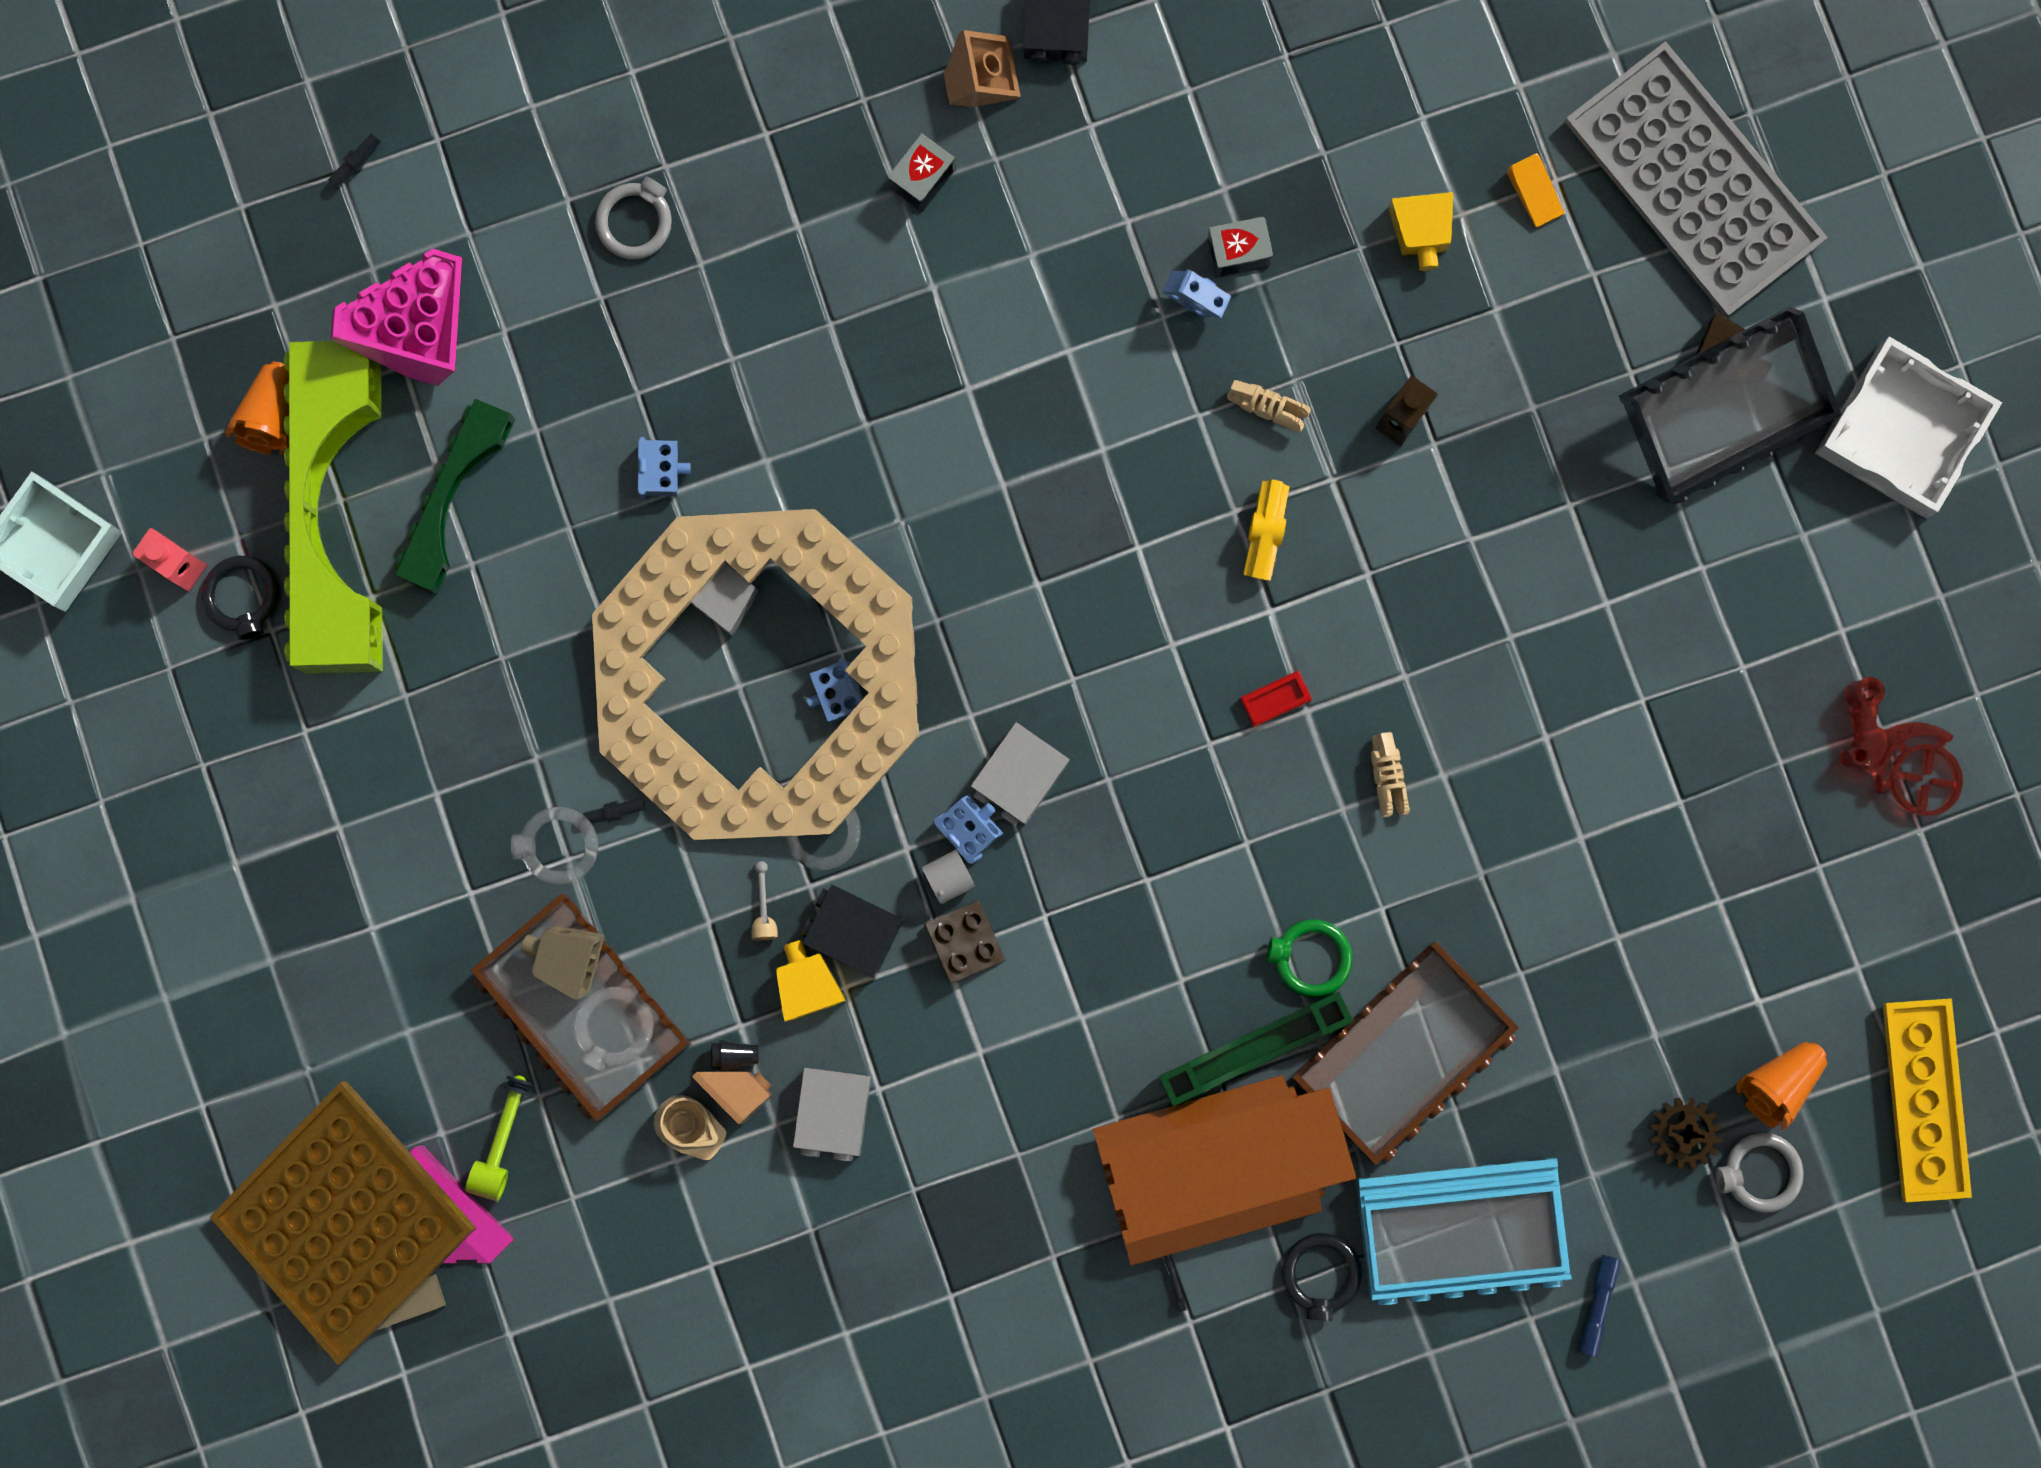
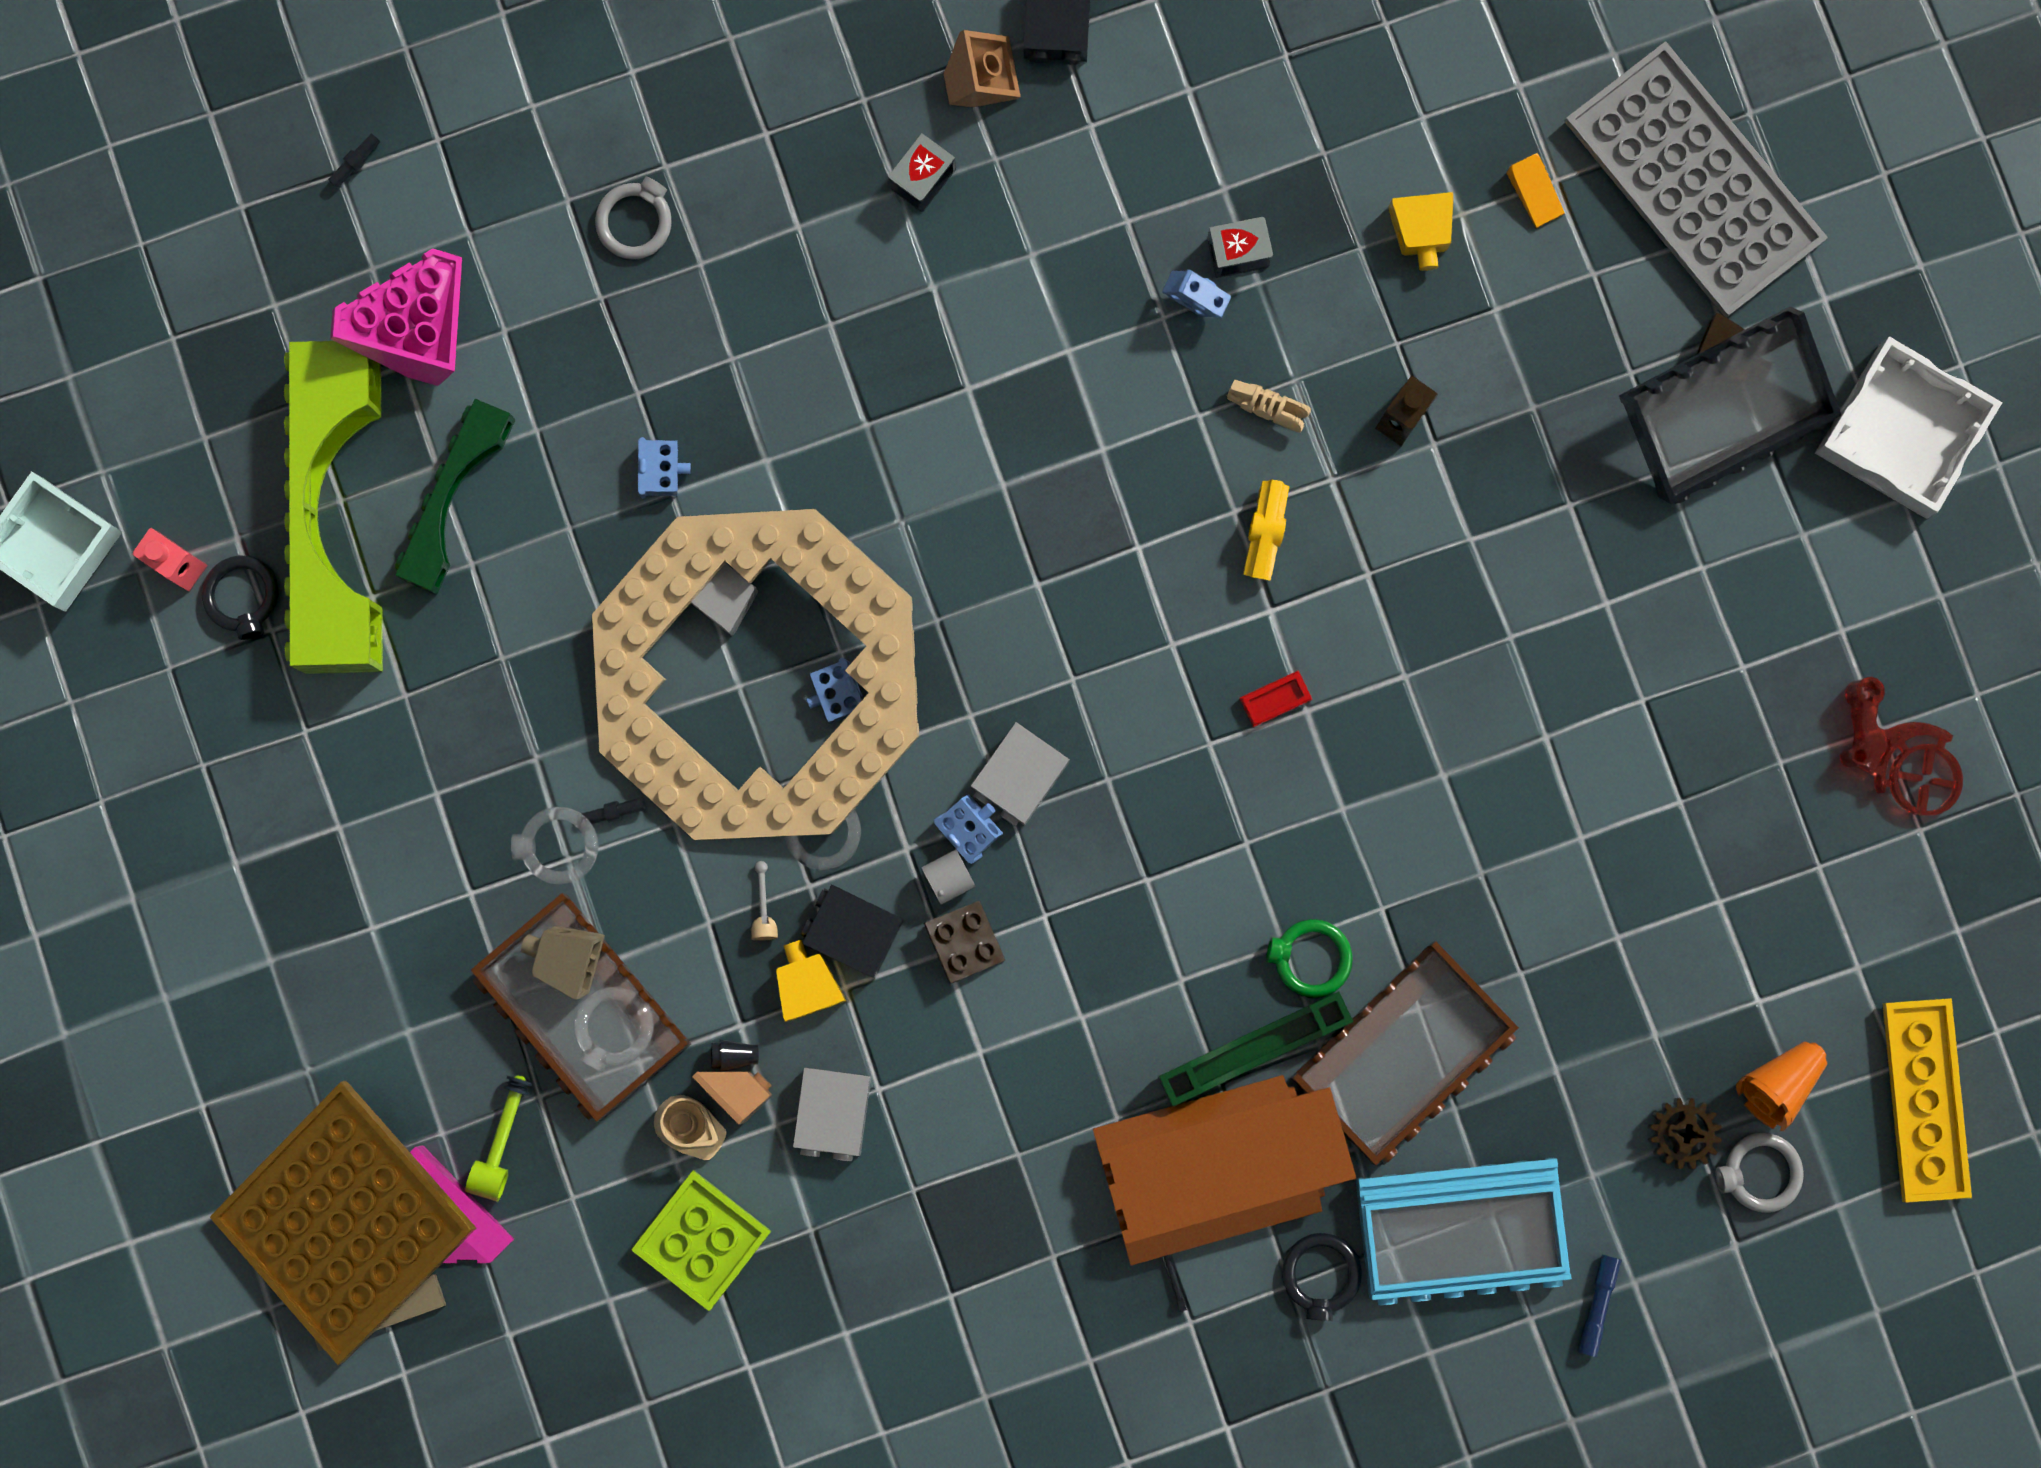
(262, 412): orange cone -> none
(701, 1240): none -> lime plate
(1388, 775): tan hinge -> none

